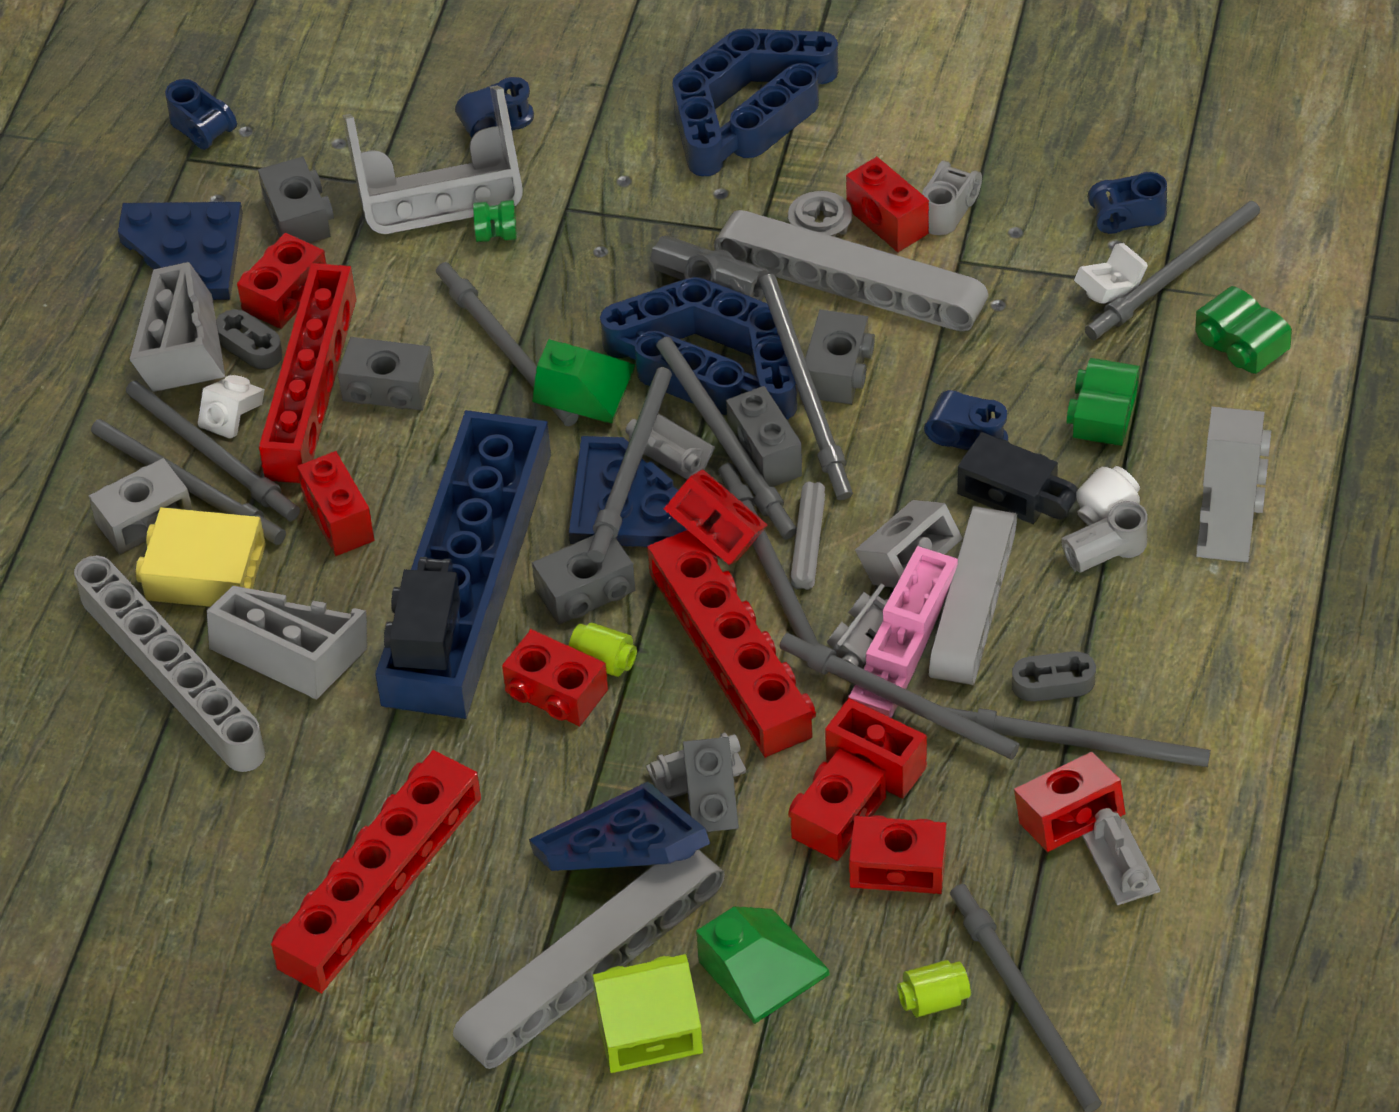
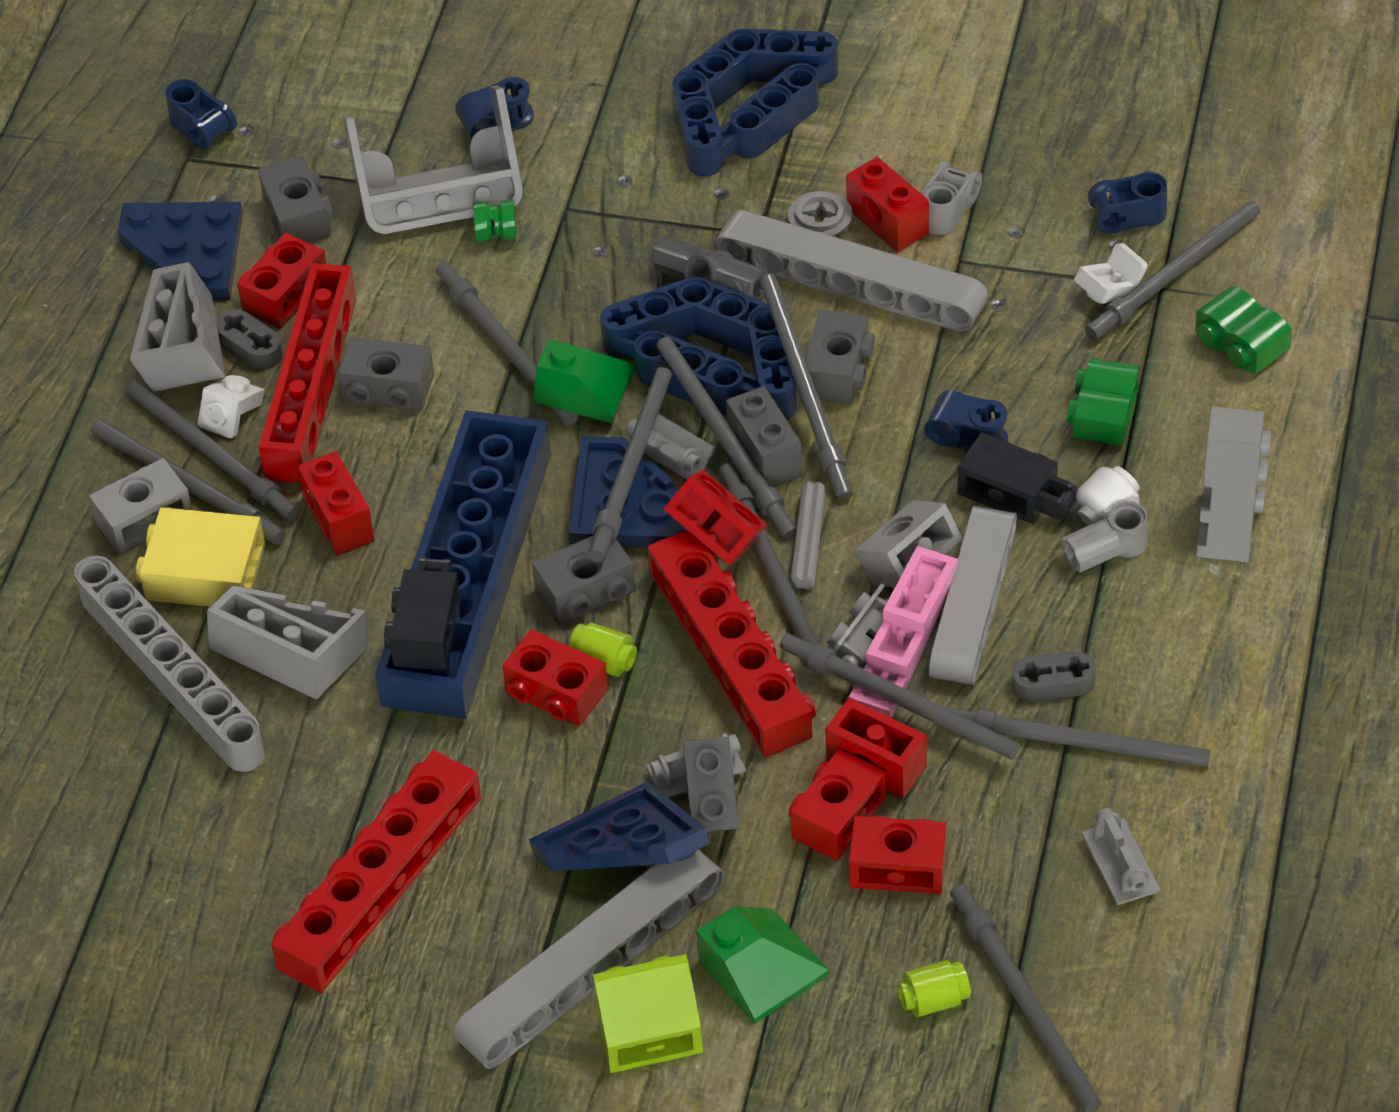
(1067, 799): red brick -> none

